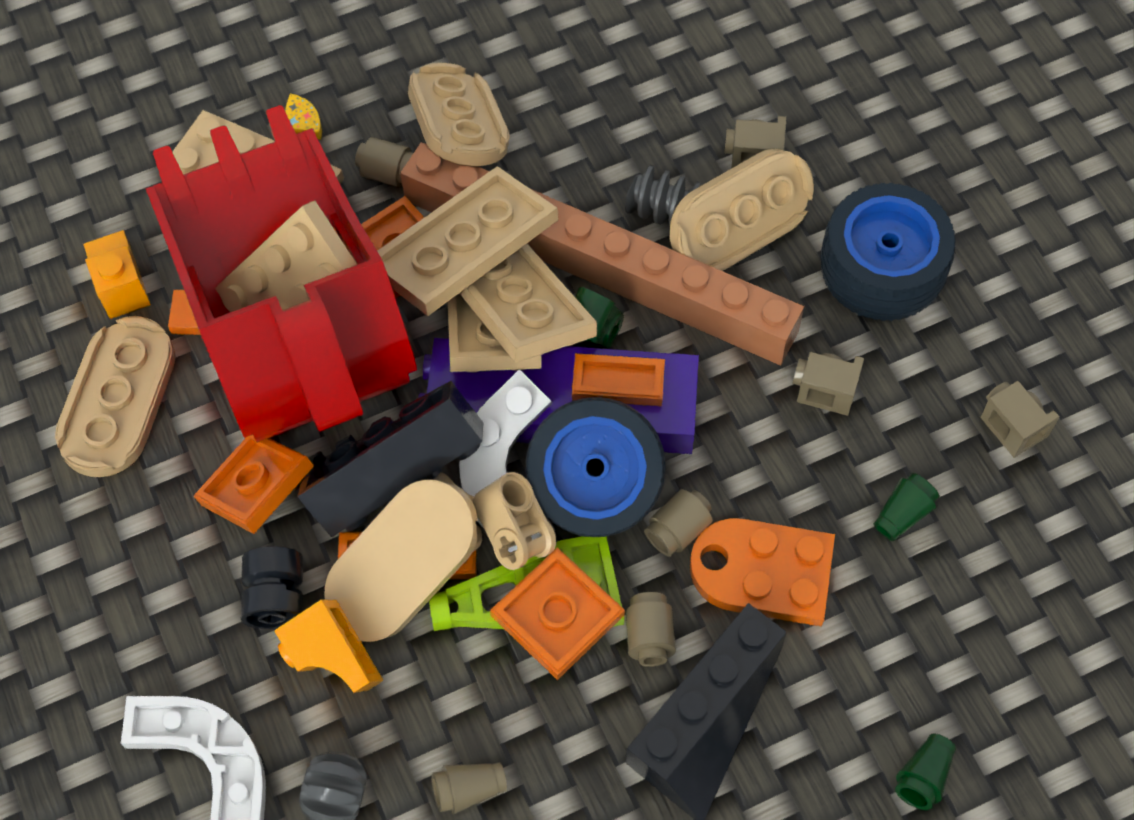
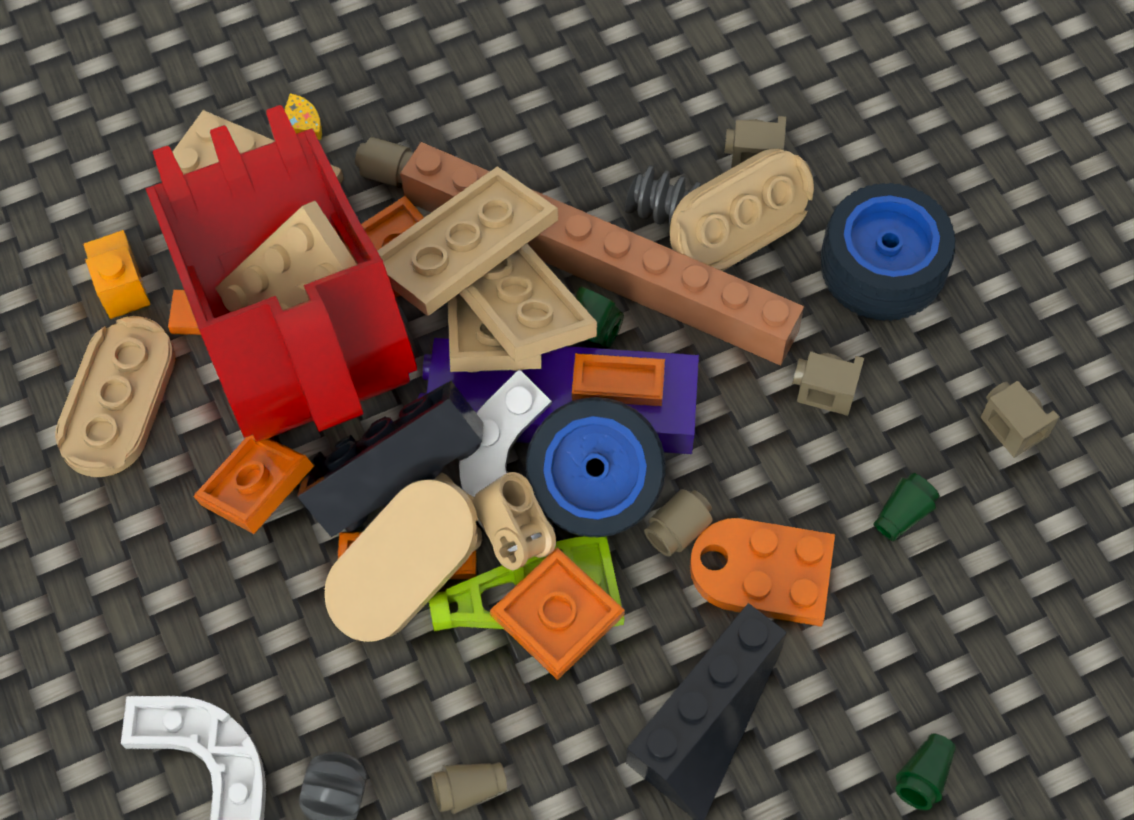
(272, 586): black wheel -> none
(328, 641): light orange arch -> none
(458, 115): tan tile -> none
(650, 629): dark tan brick -> none

